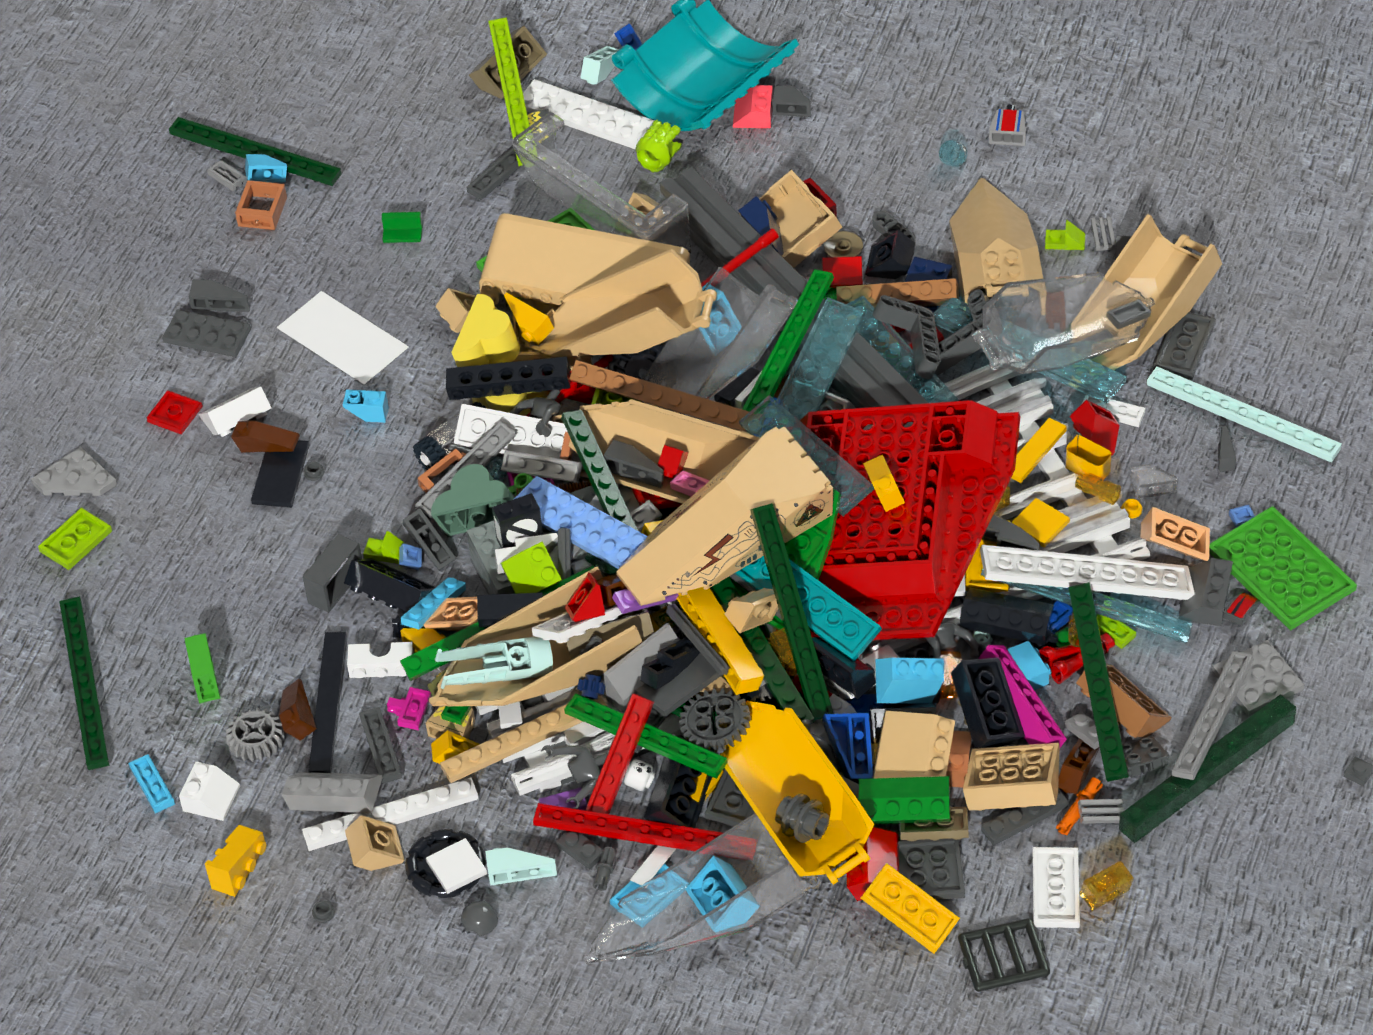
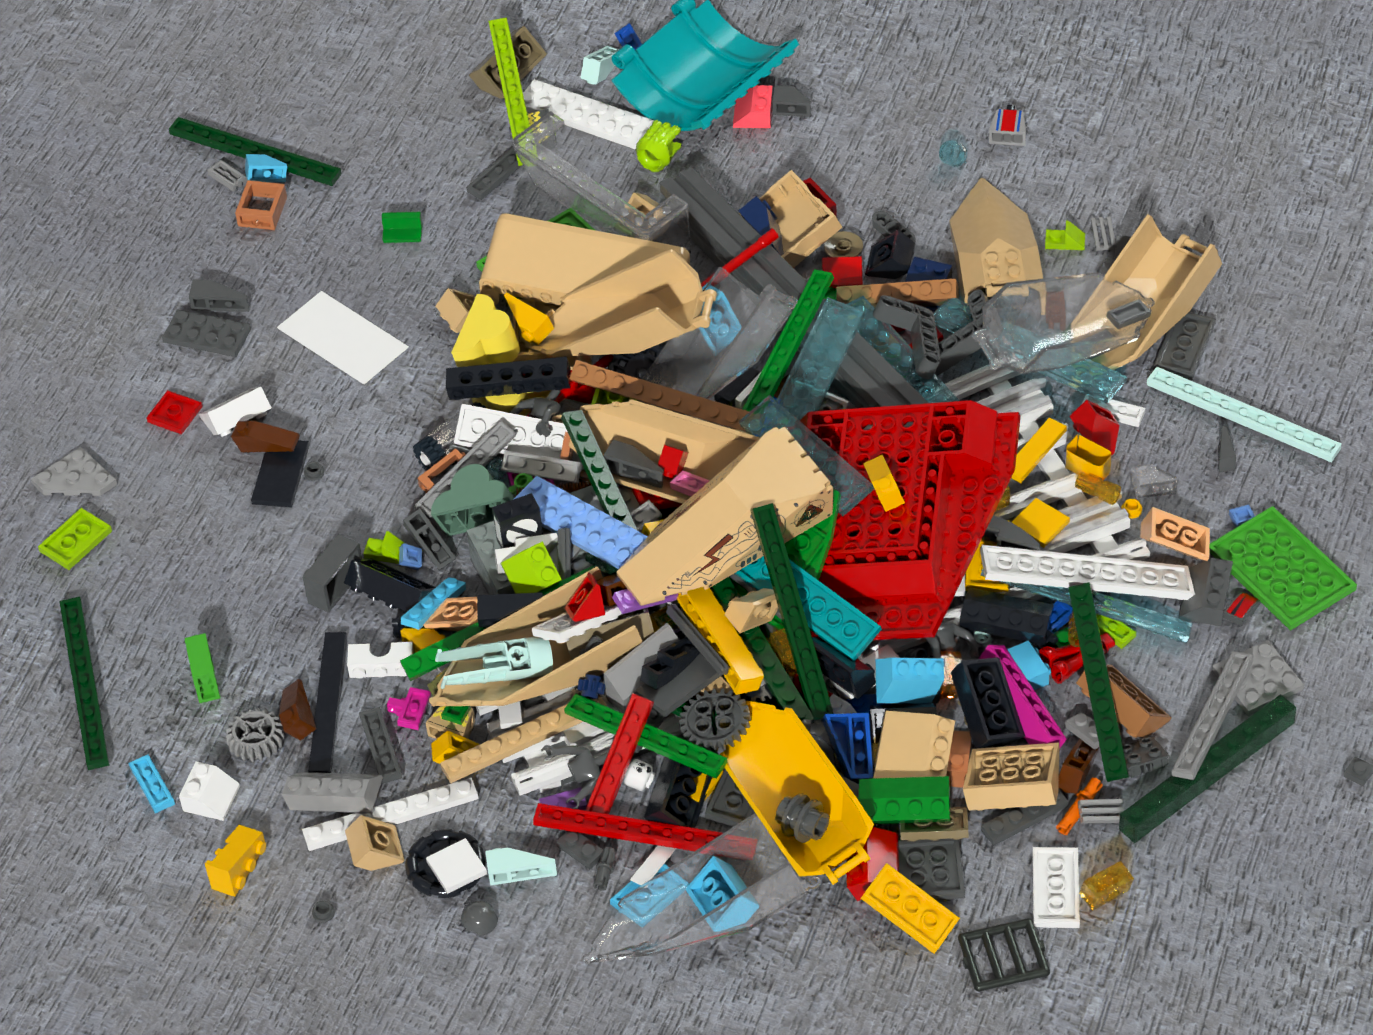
(367, 405): medium azure slope -> none

